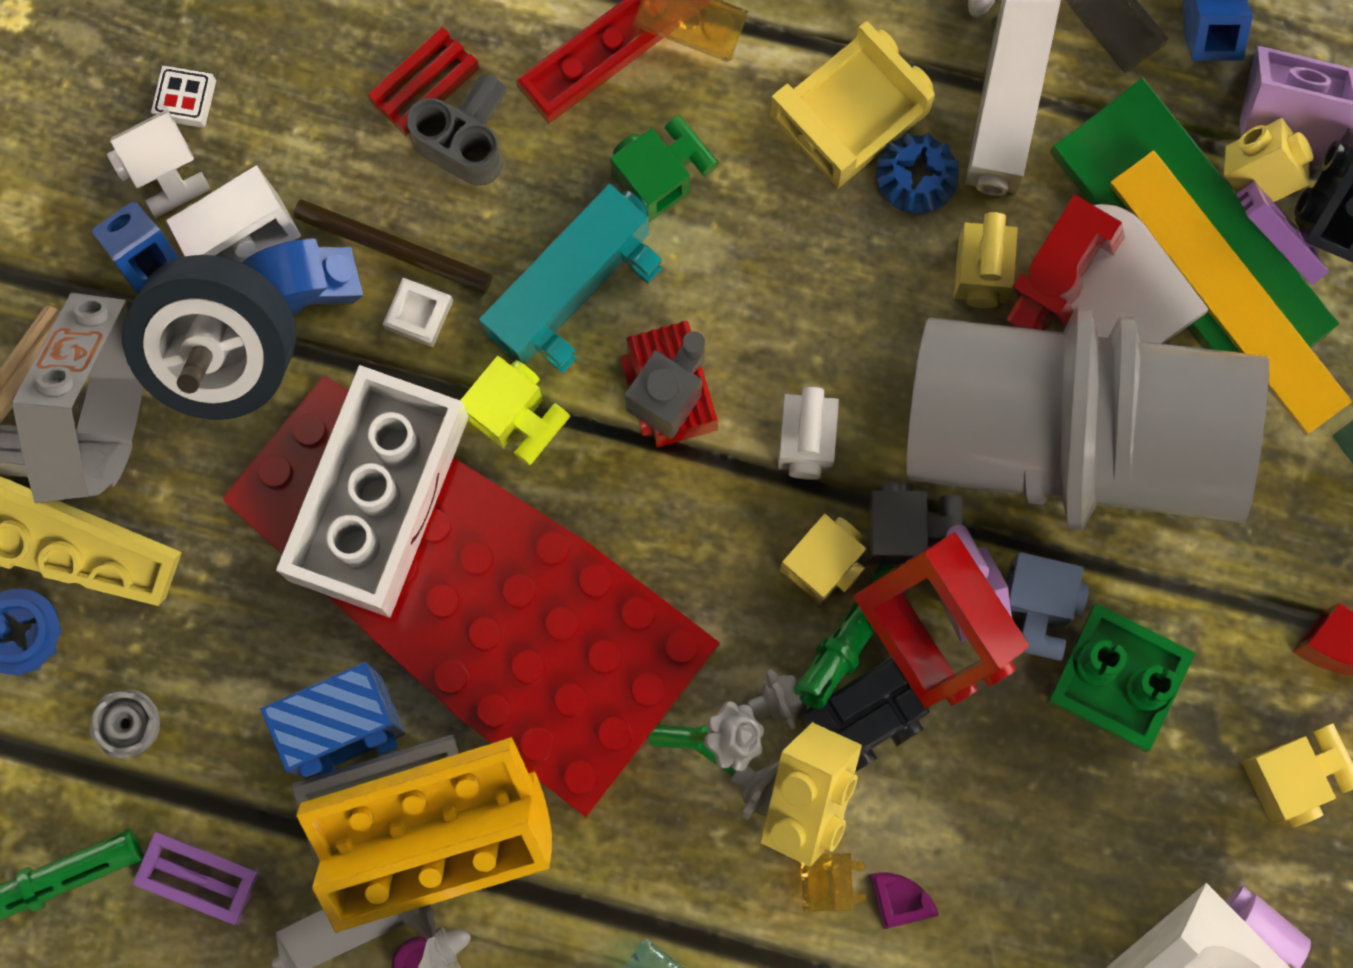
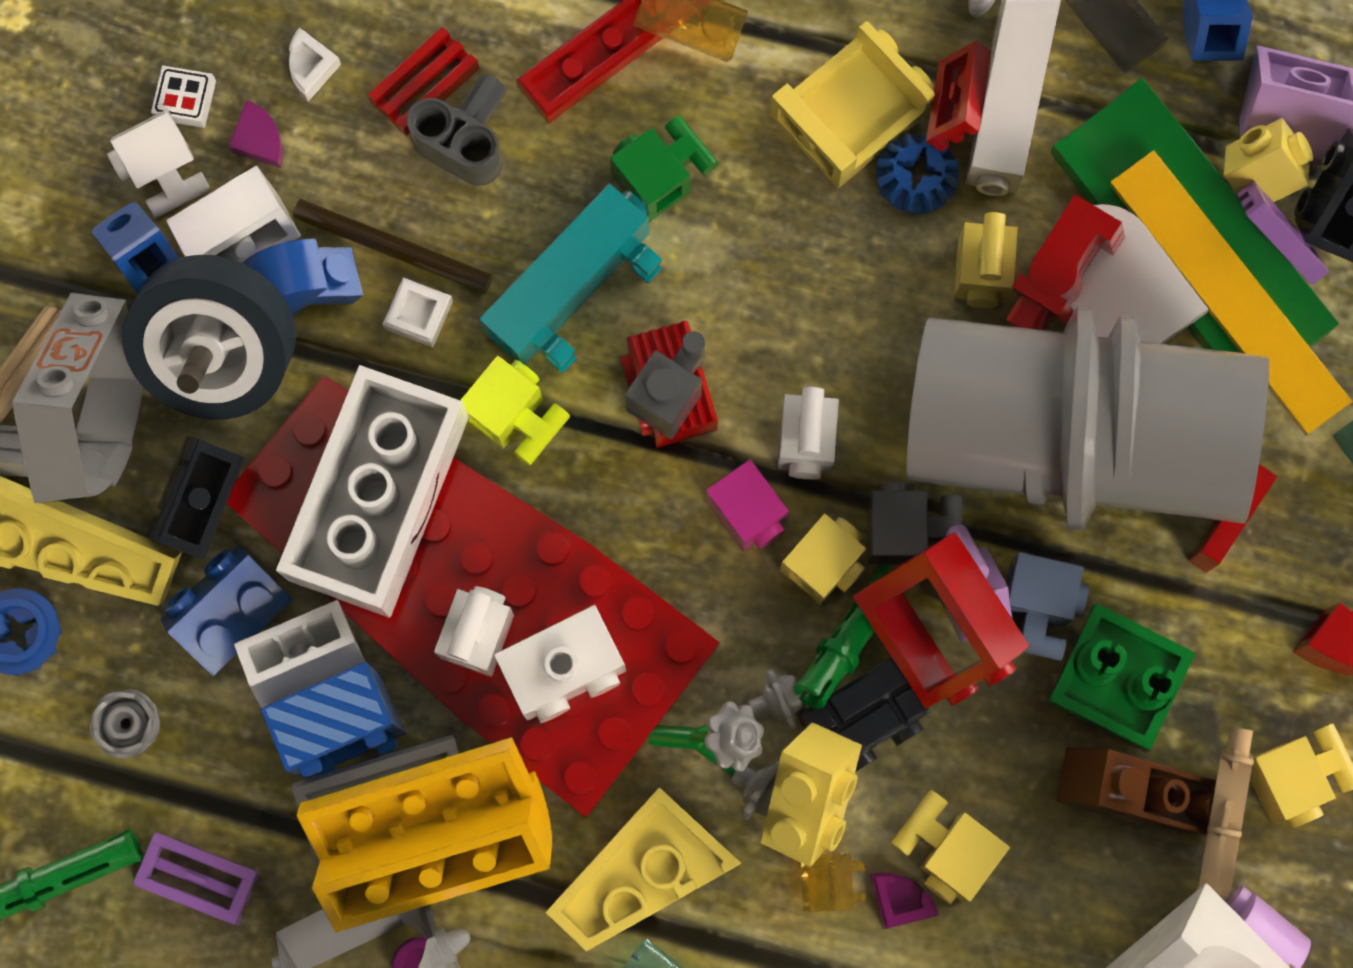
(195, 497): none -> black brick
(223, 608): none -> blue bracket
(257, 136): none -> magenta tile
(298, 653): none -> white brick
(310, 64): none -> white tile
(475, 630): none -> white brick
(561, 665): none -> white brick
(639, 872): none -> light yellow wing
(748, 507): none -> dark pink brick
(958, 95): none -> red tile
(959, 855): none -> light yellow brick
(1136, 790): none -> reddish brown slope
(1224, 533): none -> red tile
(1227, 813): none -> tan piece

